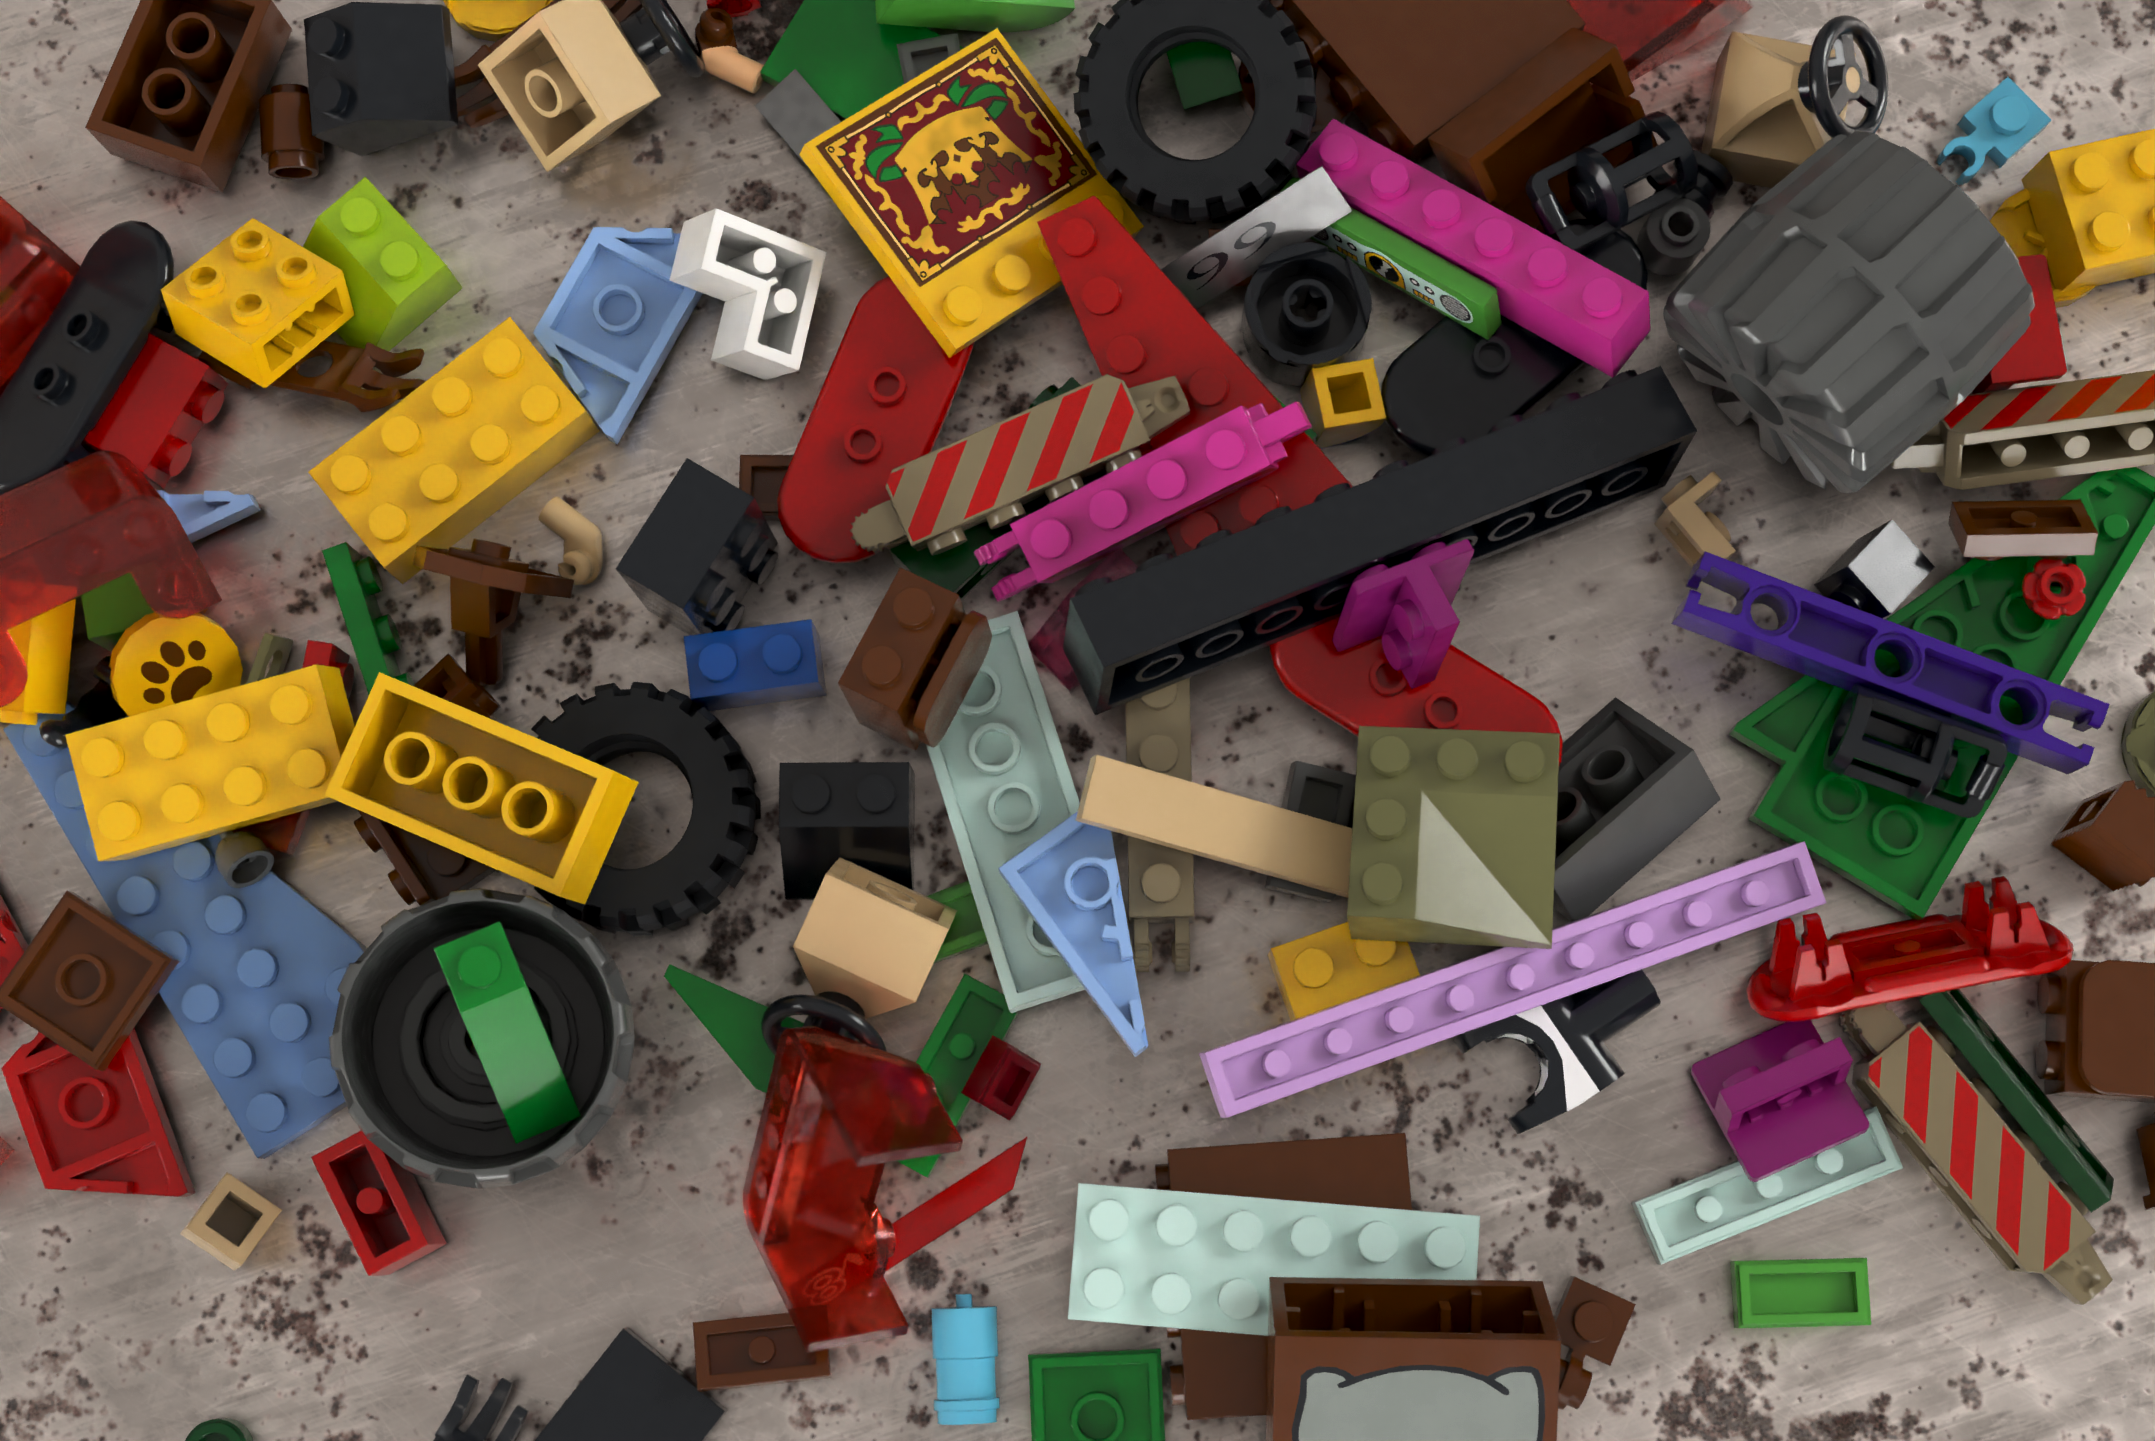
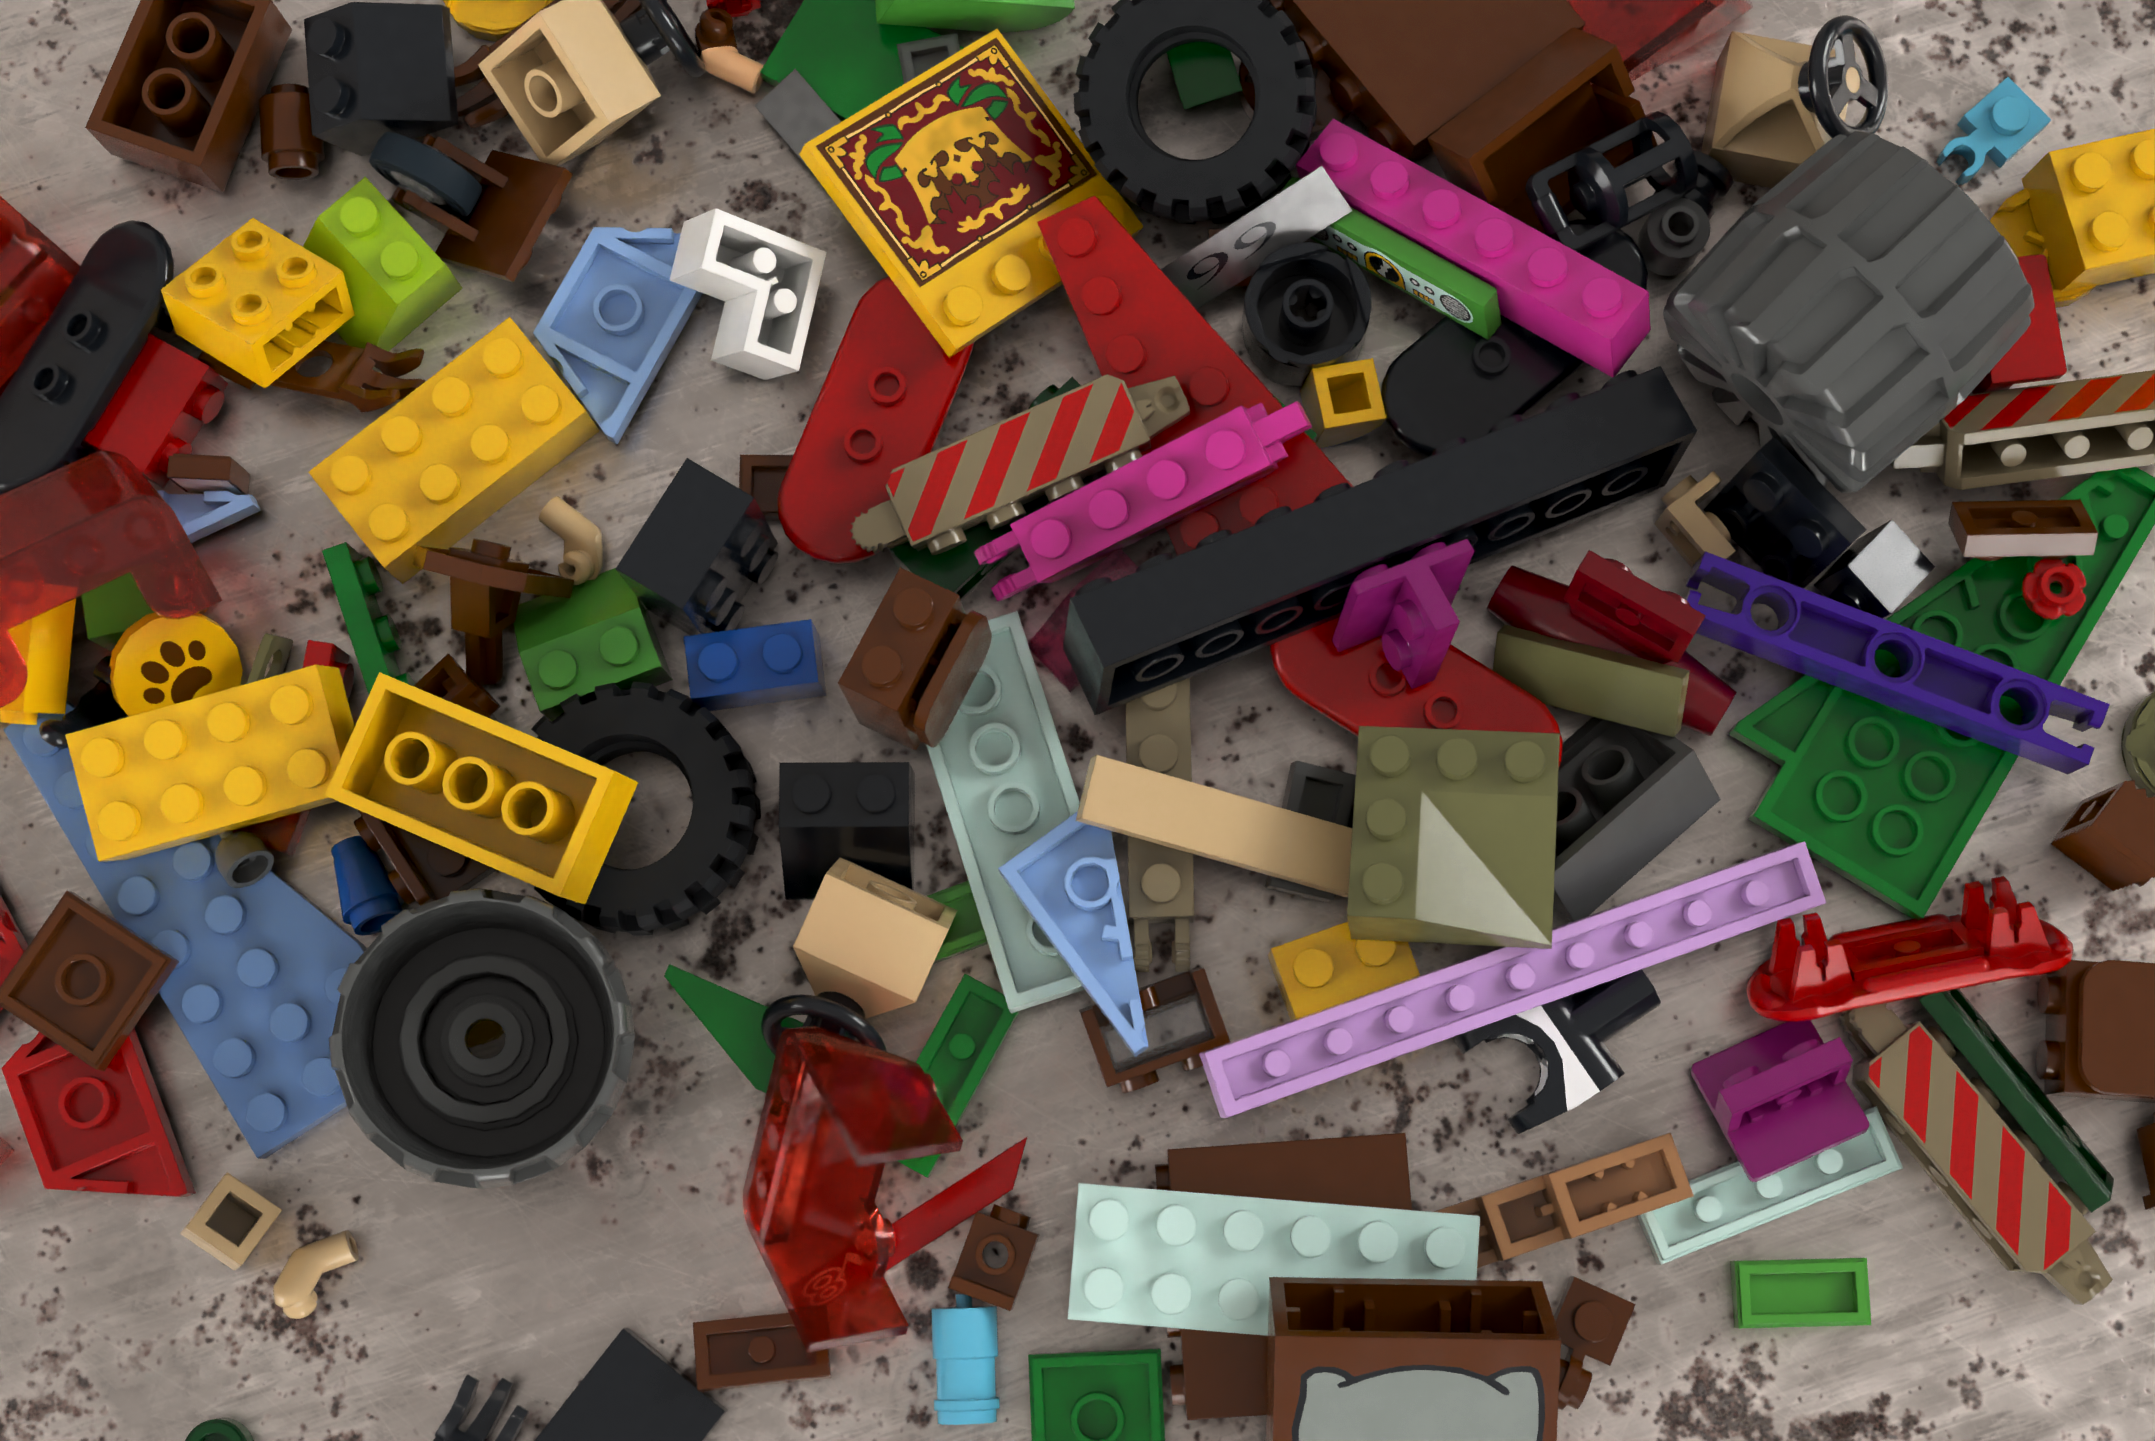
(208, 473): none -> reddish brown tile
(305, 1266): none -> tan arm
(363, 887): none -> blue cone
(378, 1205): red brick -> none
(498, 201): none -> reddish brown plate
(507, 1031): green slope -> none
(587, 642): none -> bright green slope
(990, 1284): none -> reddish brown brick
(1001, 1078): dark red tile -> none
(1179, 1025): none -> reddish brown window
(1577, 1199): none -> medium nougat slope
(1593, 680): none -> olive tile
(1620, 614): none -> dark red plate
(1784, 516): none -> black plate
(1930, 754): black piece -> none

